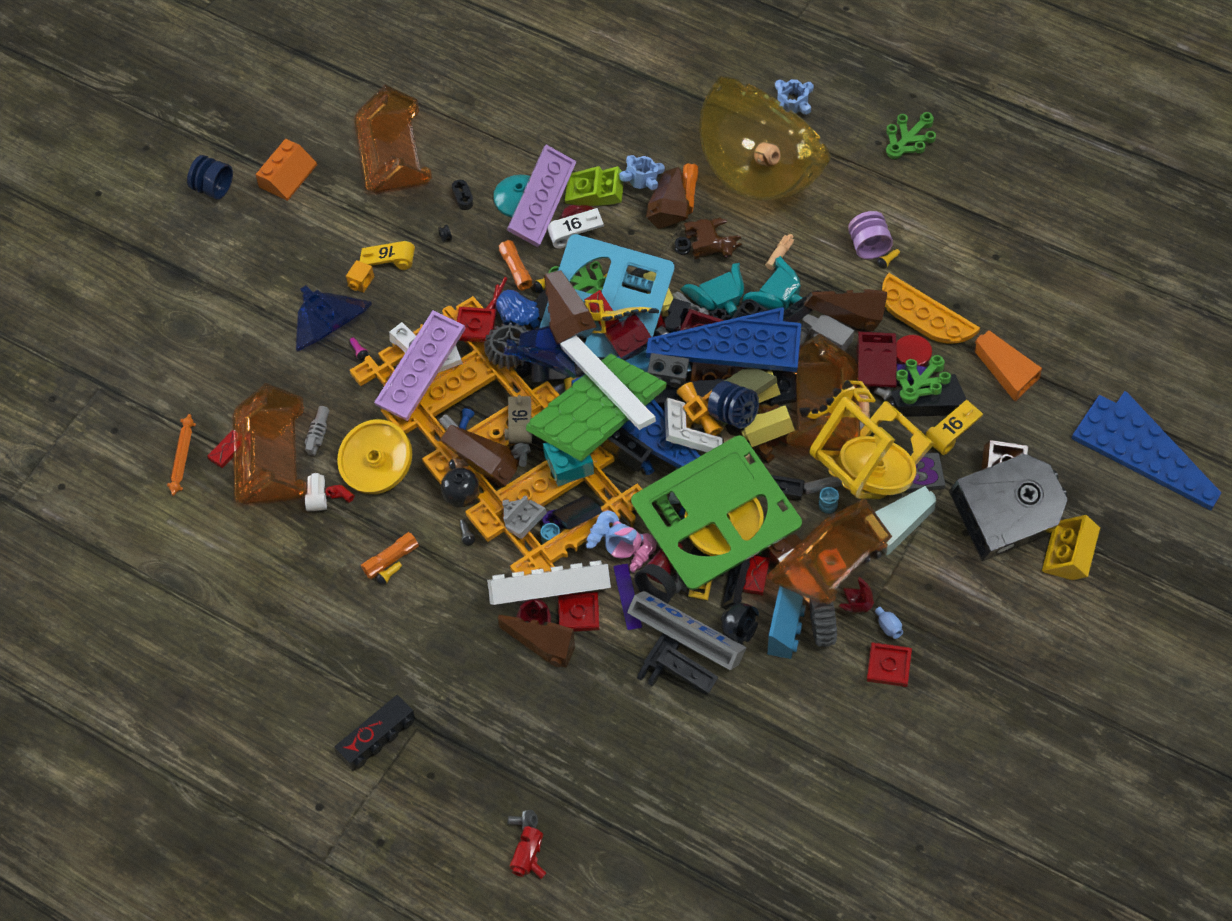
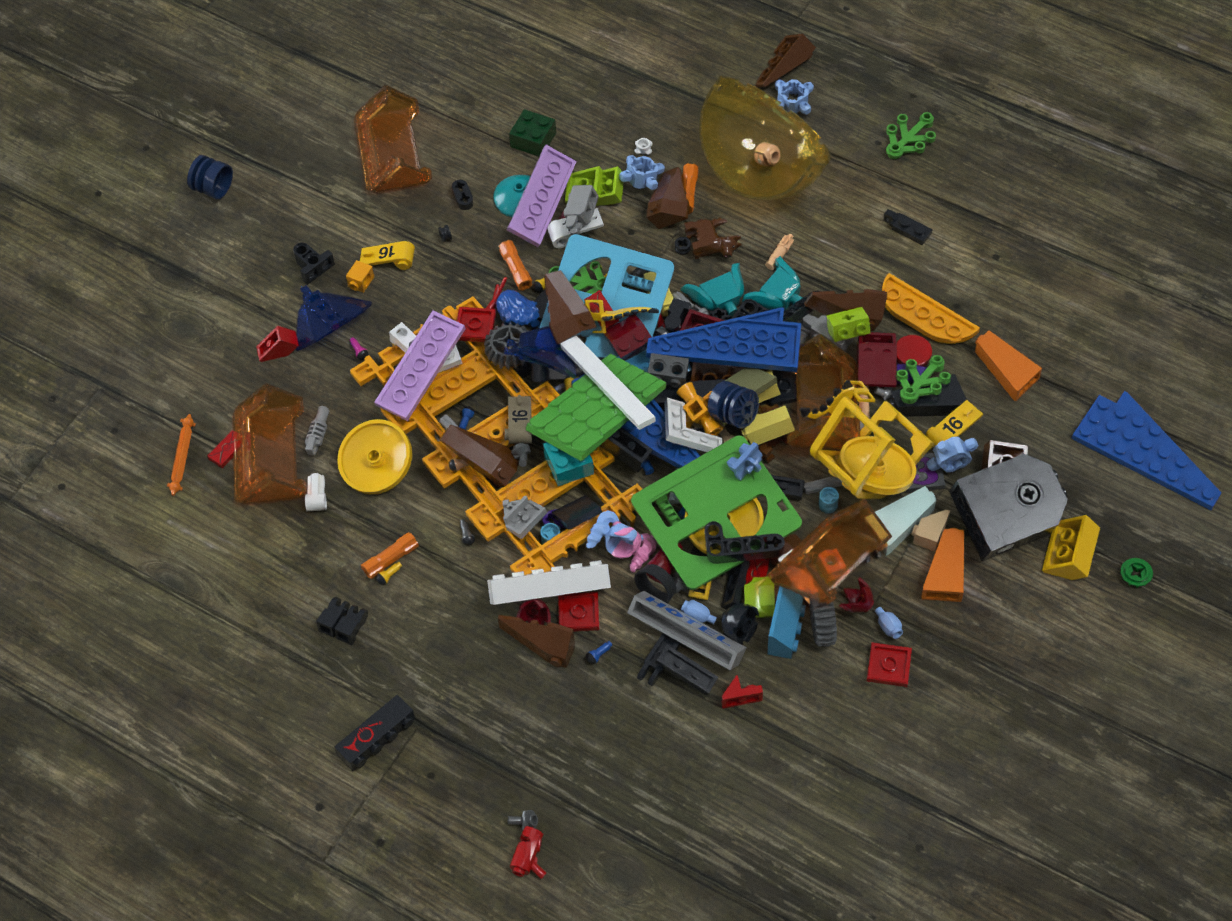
(277, 344): none -> red slope
(285, 170): orange slope -> none
(312, 262): none -> black tile
(334, 623): none -> black legs
(339, 491): red arm -> none
(460, 487): black cylinder -> none
(532, 132): none -> dark green brick
(580, 207): none -> light grey hinge
(593, 656): none -> blue piece
(626, 594): dark purple sticker -> none
(643, 146): none -> white plate
(698, 611): none -> light blue plant
(736, 696): none -> red slope
(744, 543): none -> black beam
(747, 462): none -> medium blue hips
(761, 595): none -> lime slope
(789, 54): none -> reddish brown wedge
(848, 324): none -> lime brick
(870, 235): lavender wheel -> none
(884, 261): yellow piece -> none
(907, 227): none -> black hinge
(930, 530): none -> tan slope
(946, 572): none -> orange slope
(952, 454): none -> light blue piece
(1138, 565): none -> green gear

